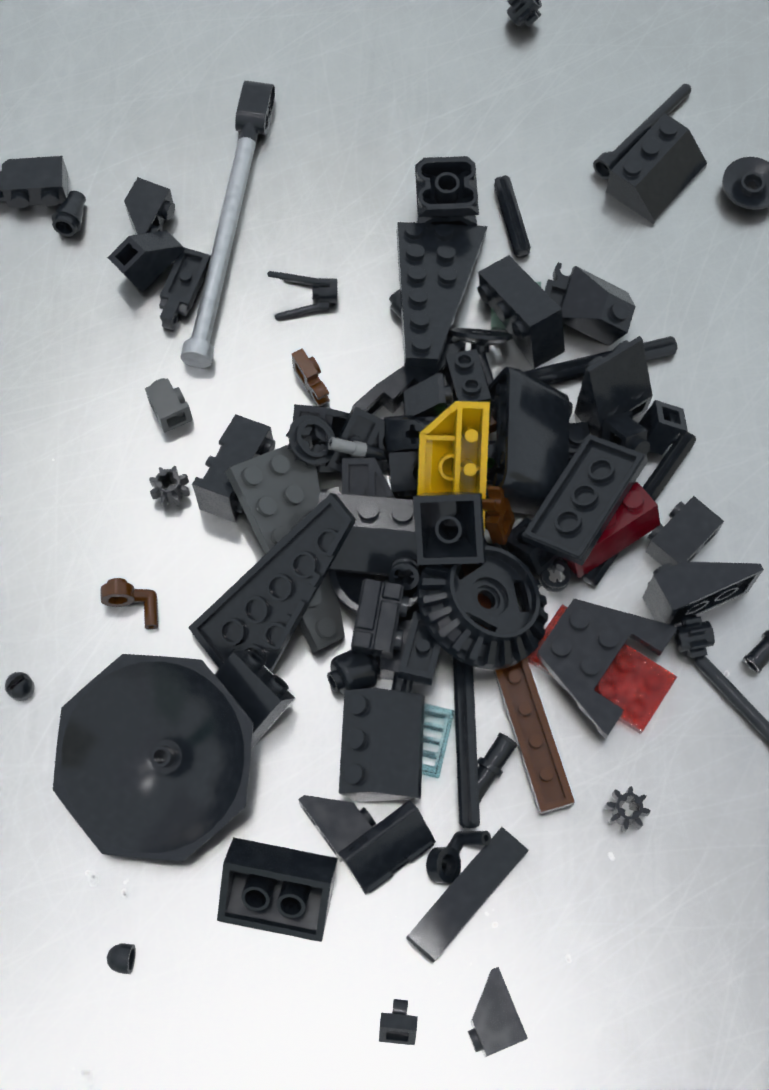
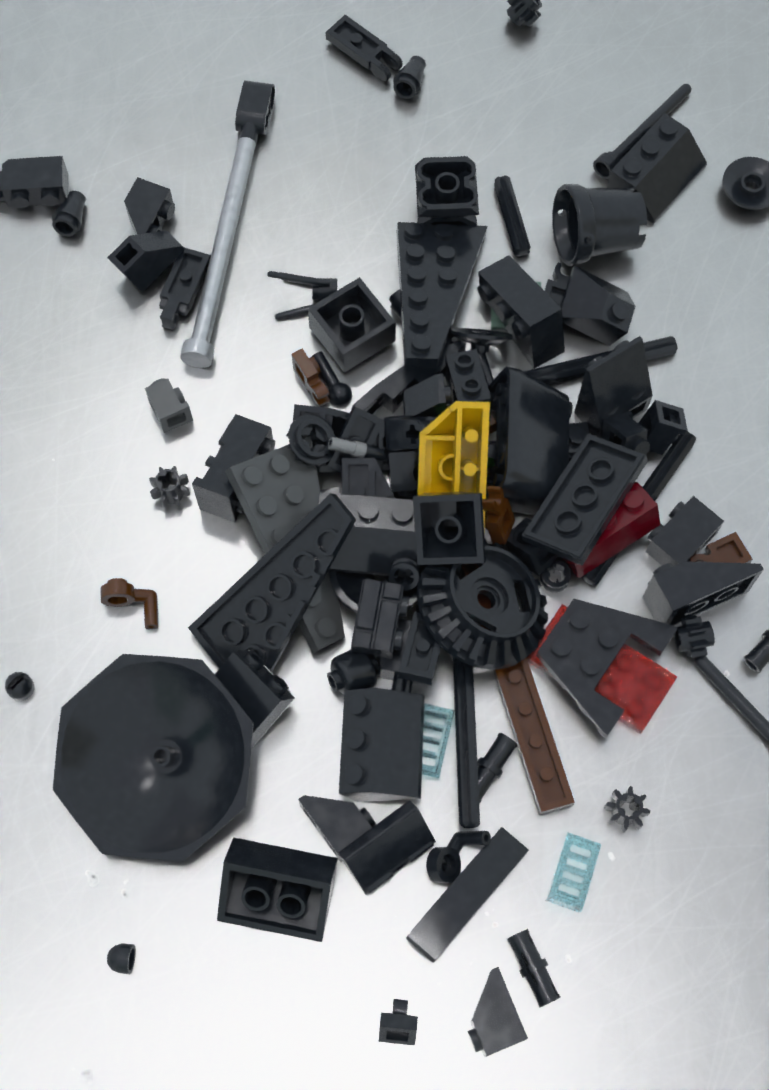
(339, 392): none -> black bar
(352, 324): none -> black brick
(363, 47): none -> black hinge
(409, 79): none -> black cone
(533, 968): none -> black pin
(565, 899): none -> clear light blue slope
(596, 221): none -> black piece
(725, 550): none -> reddish brown plate

